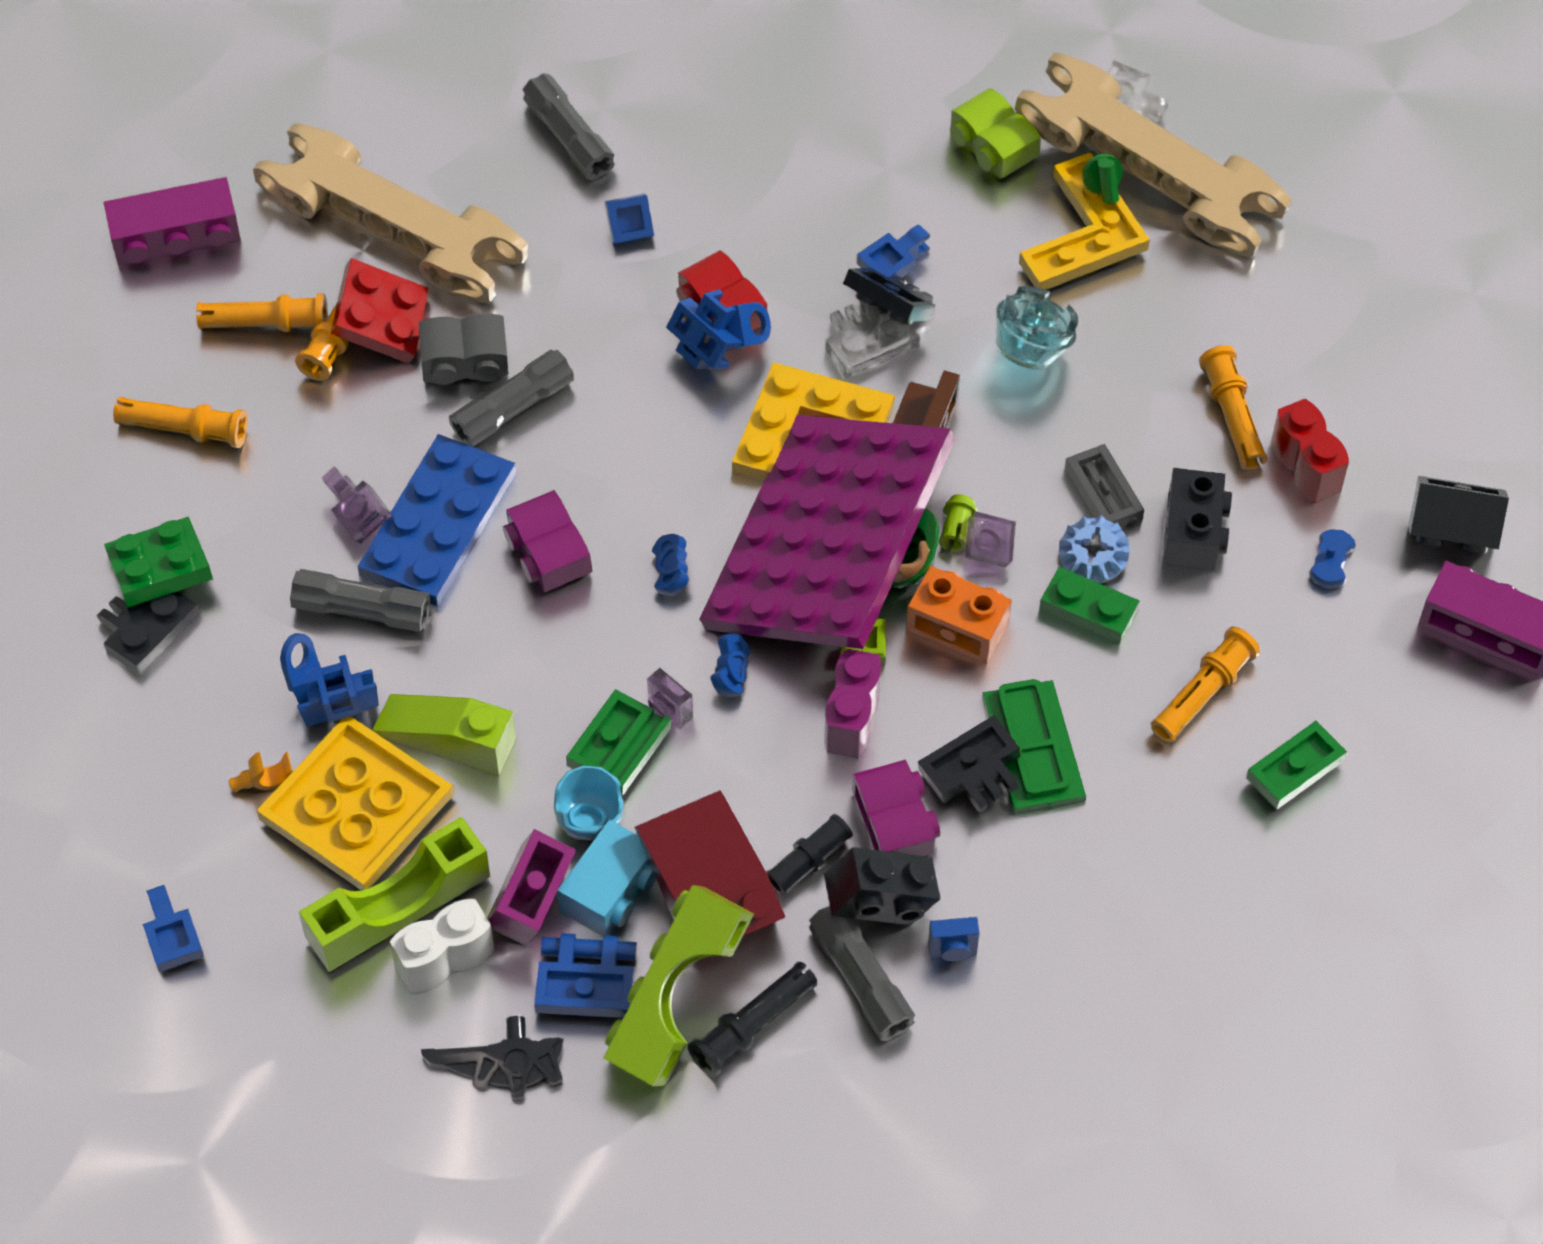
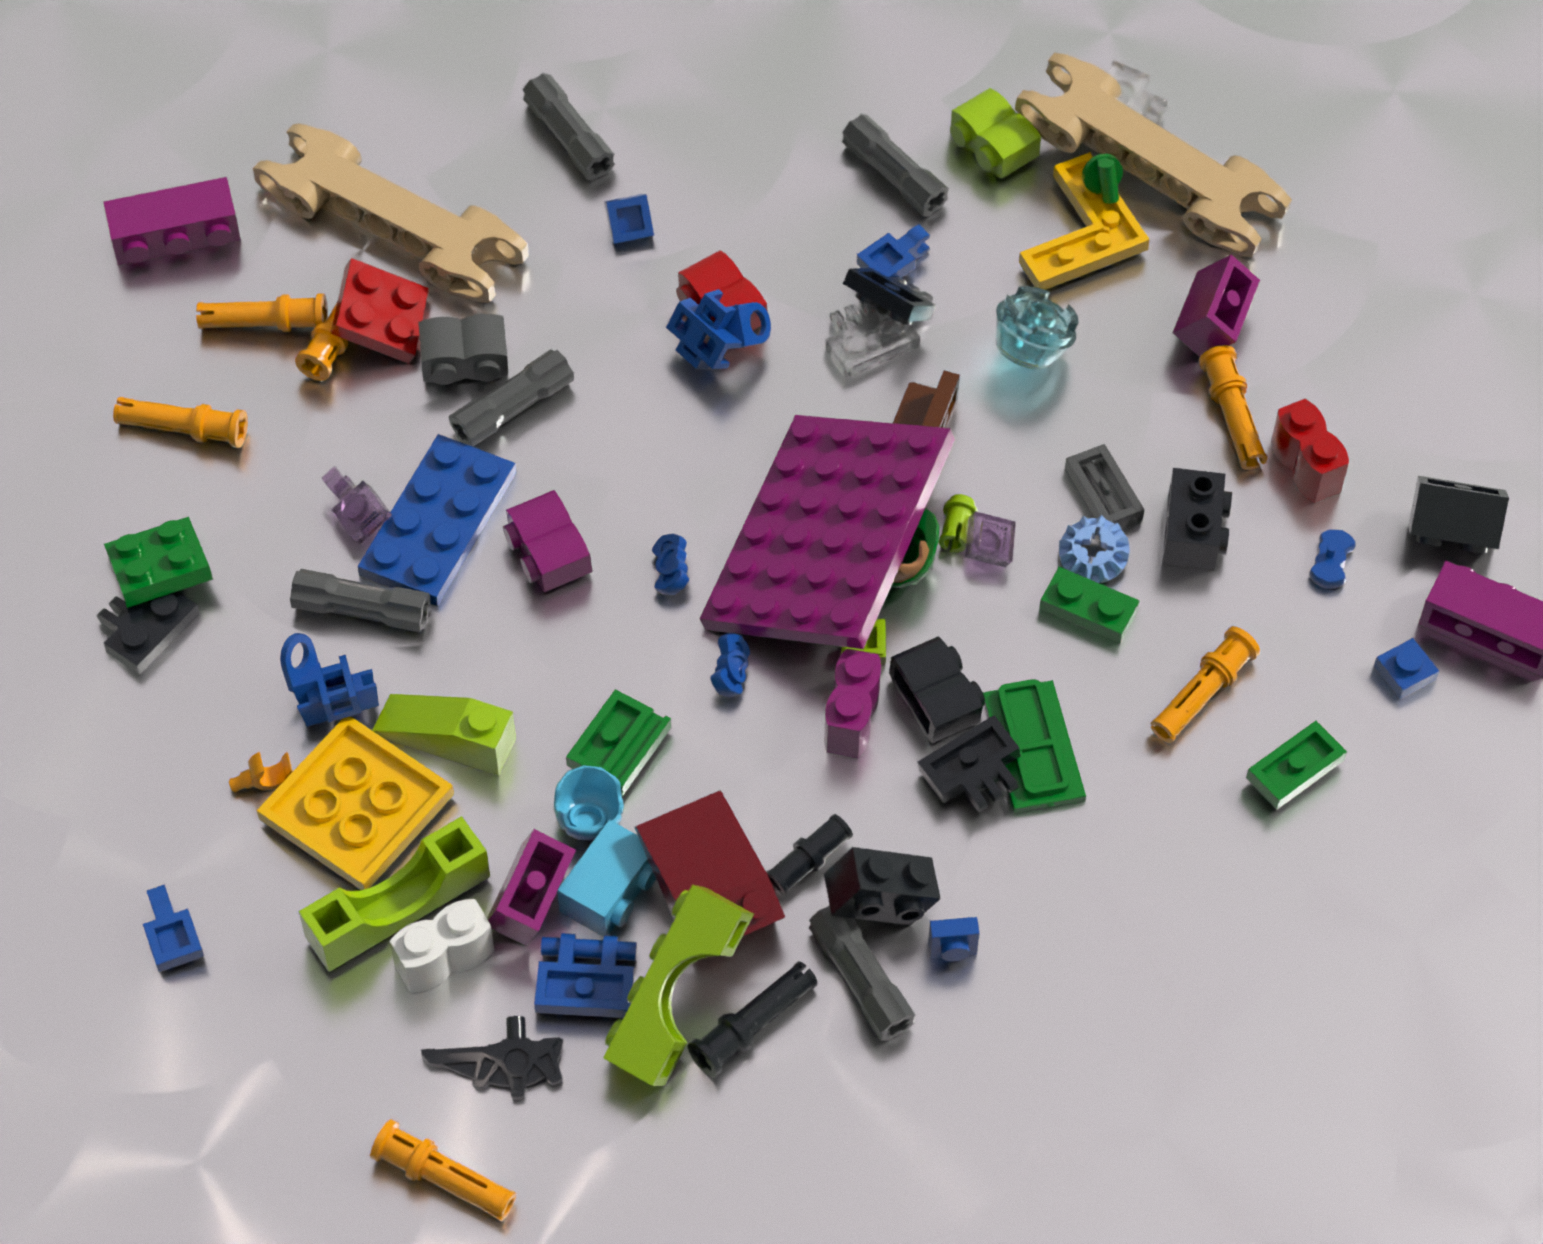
(423, 1161): none -> light orange pin
(669, 698): clear purple plate -> none
(800, 392): yellow plate -> none
(893, 809): magenta brick -> none
(915, 183): none -> dark grey axle
(936, 689): none -> black brick
(958, 614): orange brick -> none
(1216, 305): none -> magenta brick
(1406, 668): none -> blue plate

